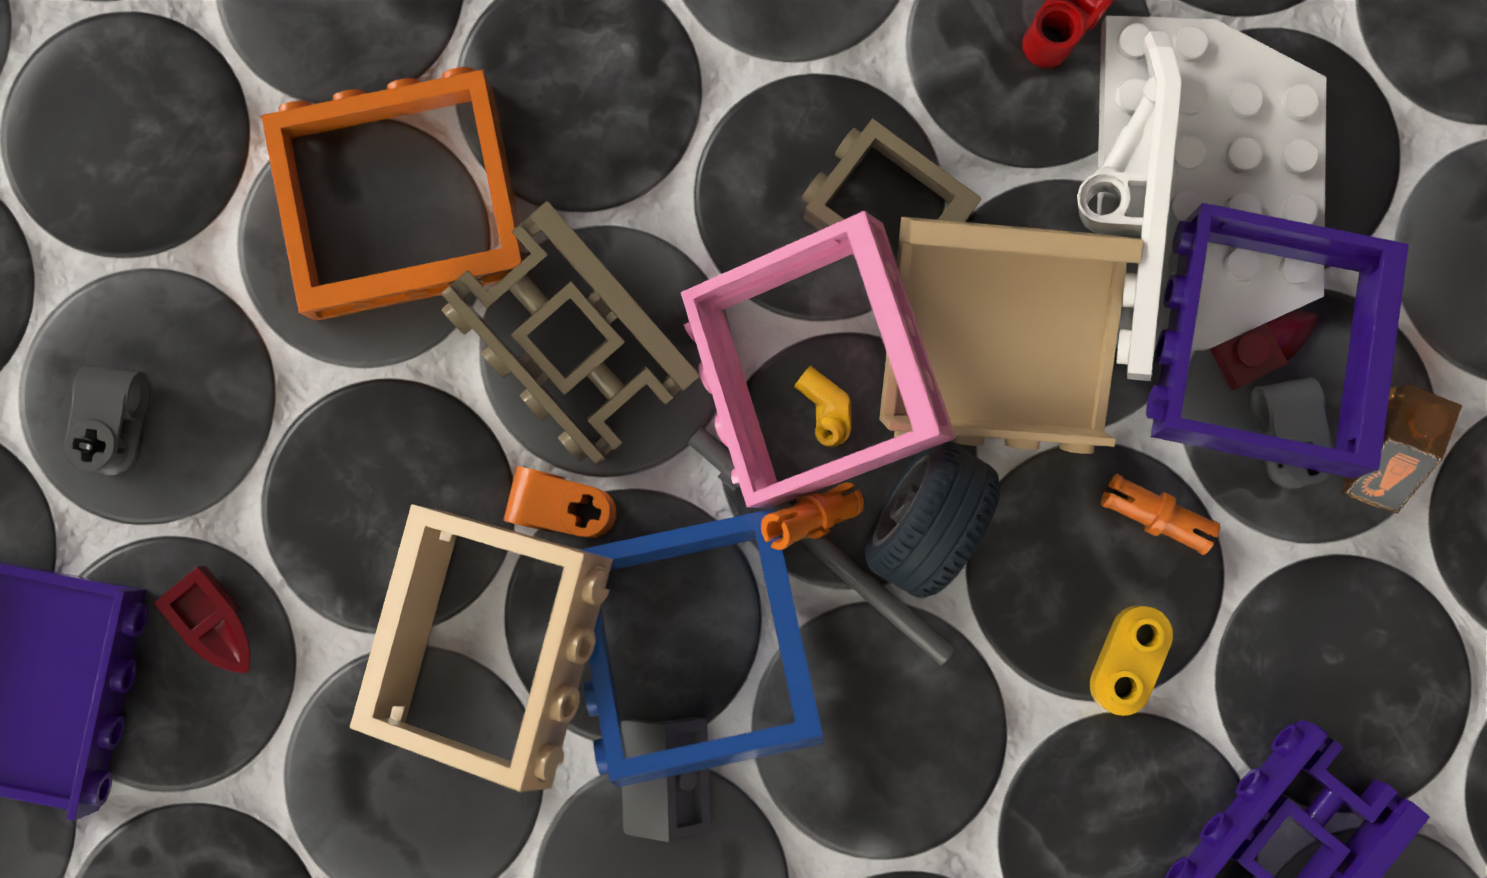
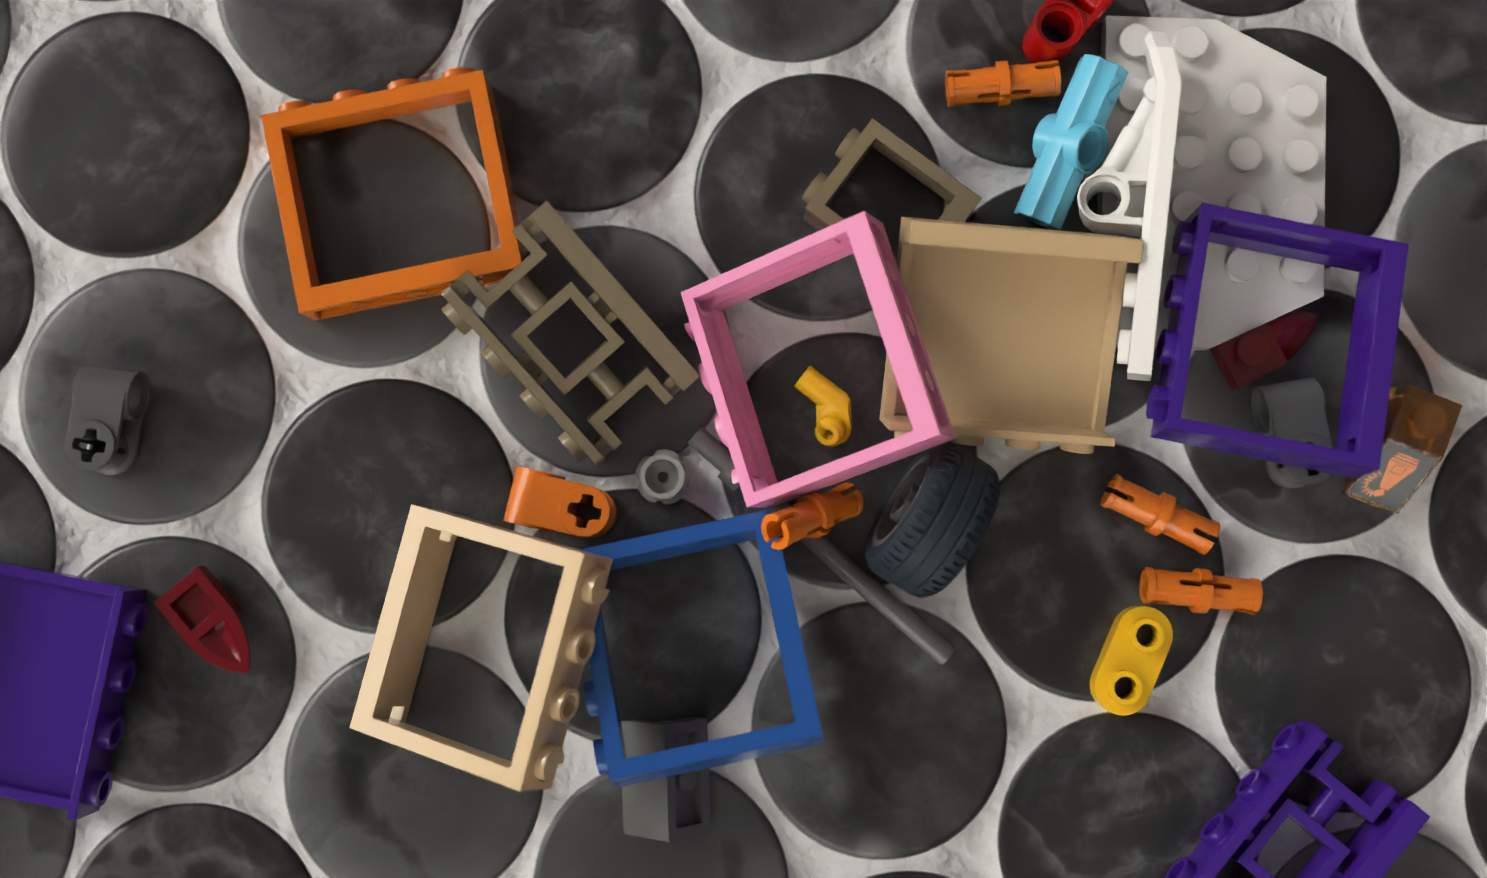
(649, 469): none -> light grey plate
(1003, 83): none -> orange pin
(1071, 142): none -> medium azure piece
(1200, 590): none -> orange pin

